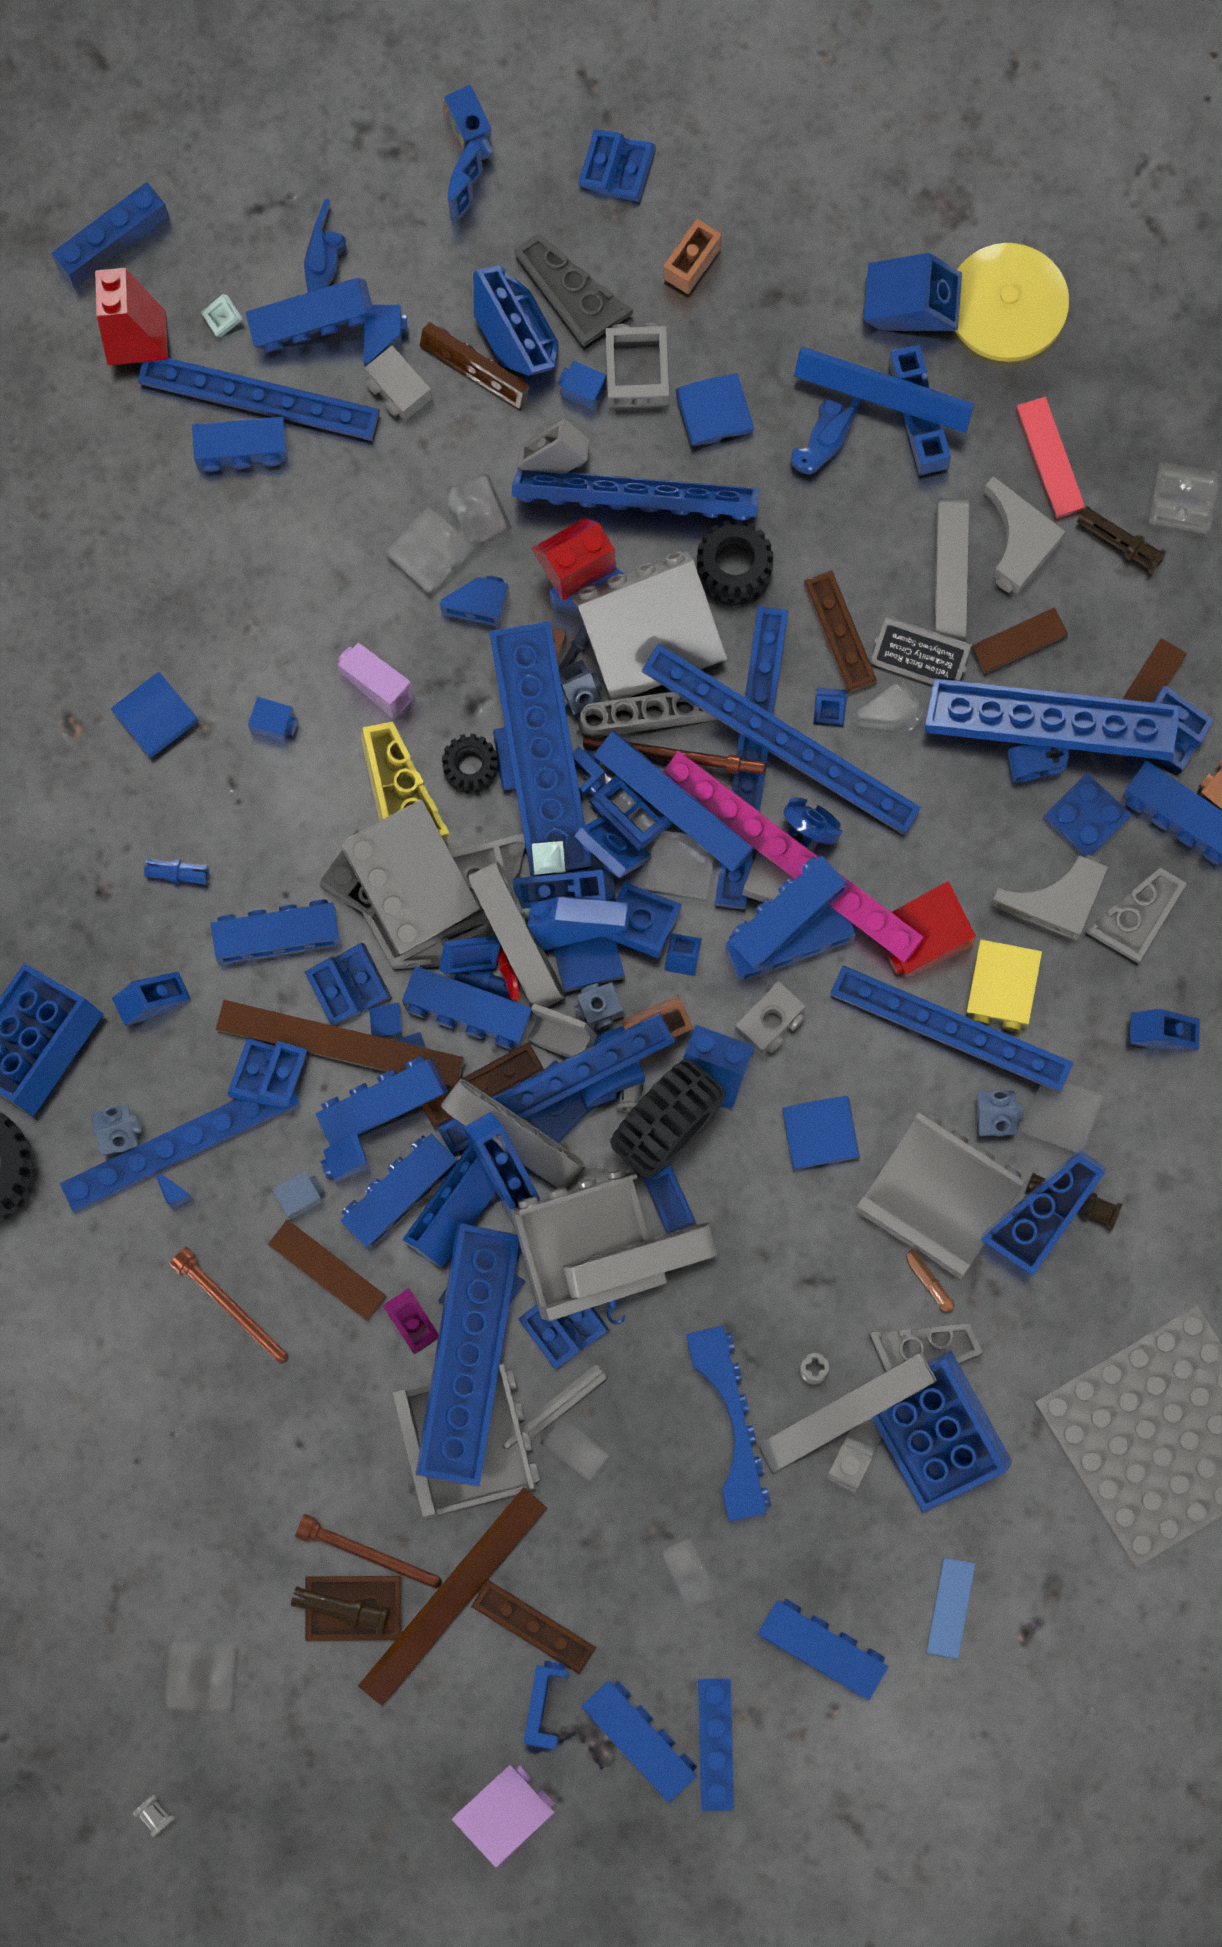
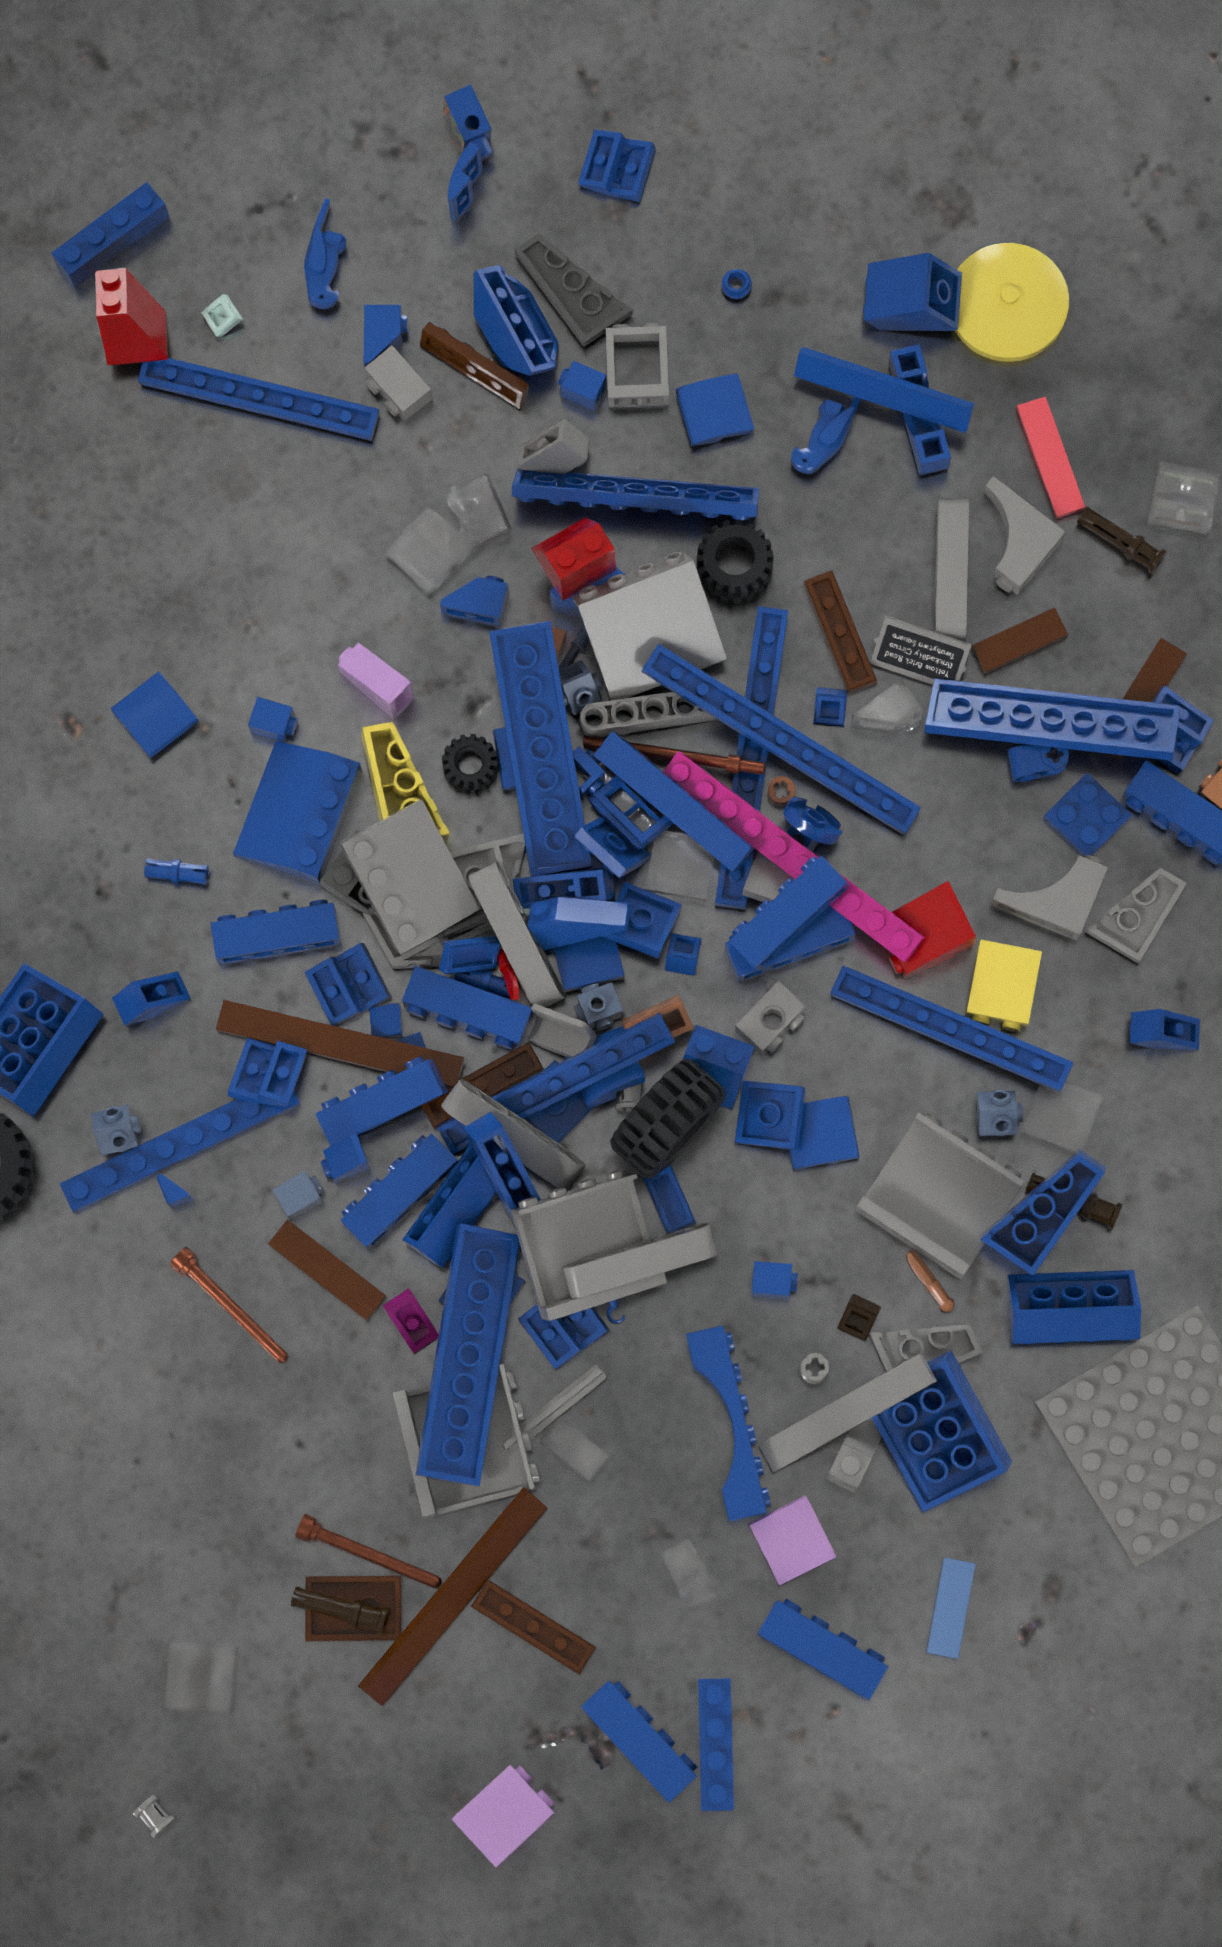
(240, 443): blue brick -> none
(298, 810): none -> blue slope
(309, 314): blue brick -> none
(537, 1705): blue panel -> none
(548, 857): light aqua tile -> none
(692, 256): nougat brick -> none
(740, 276): none -> blue plate
(770, 1115): none -> blue plate
(772, 792): none -> nougat bush
(773, 1280): none -> blue brick
(792, 1540): none -> lavender slope
(859, 1317): none -> dark brown slope
(1074, 1307): none -> blue slope

